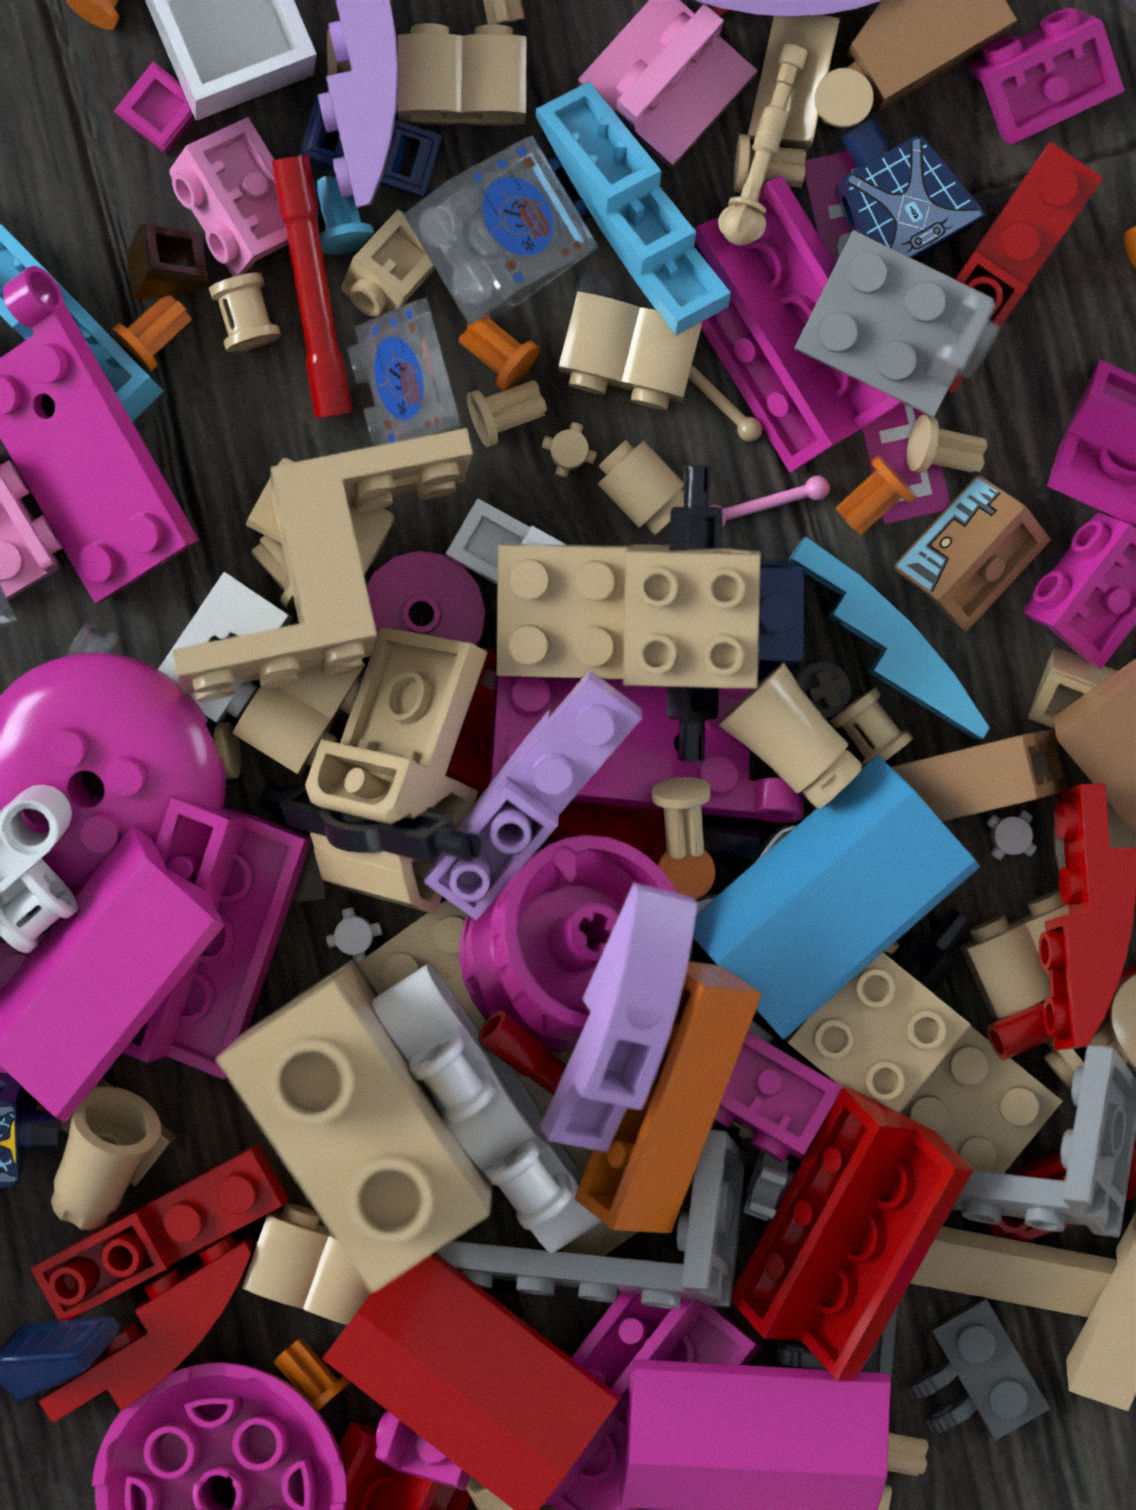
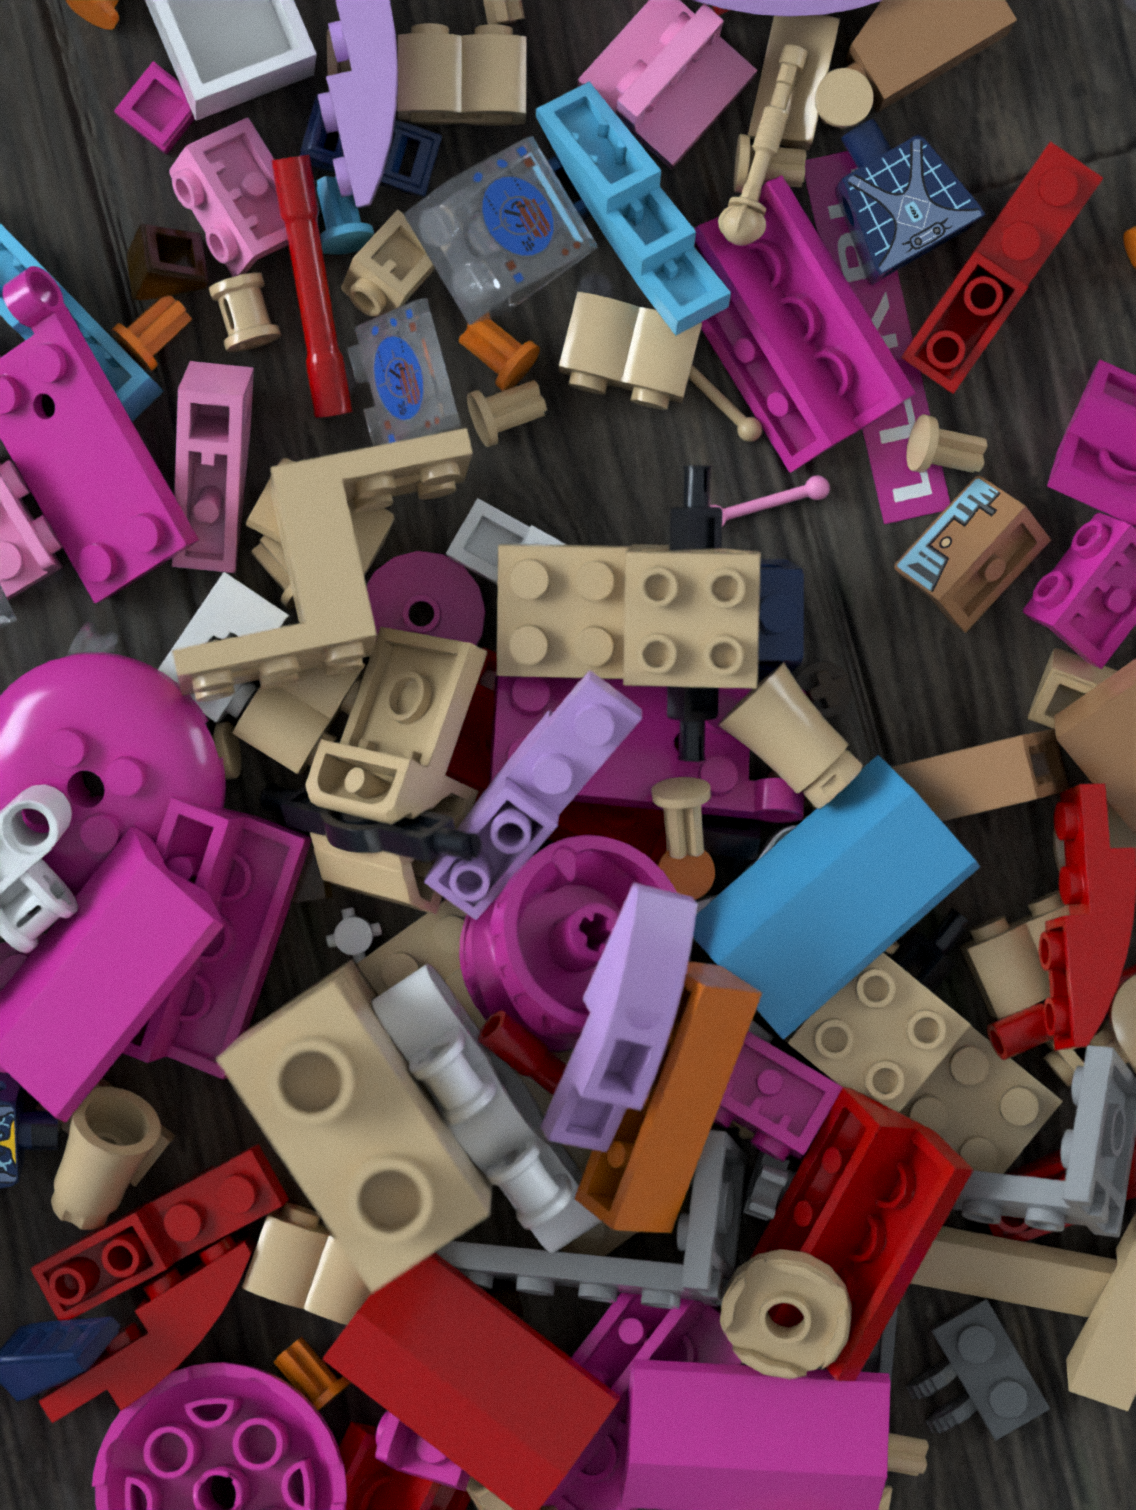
(212, 461): none -> bright pink slope
(569, 449): tan piece -> none
(642, 485): tan brick -> none
(790, 1279): none -> tan tile
(871, 727): tan bush -> none
(874, 496): orange piece -> none
(897, 325): light grey bracket -> none
(905, 656): medium azure slope -> none
(1011, 835): white piece -> none
(1047, 73): dark pink bracket -> none

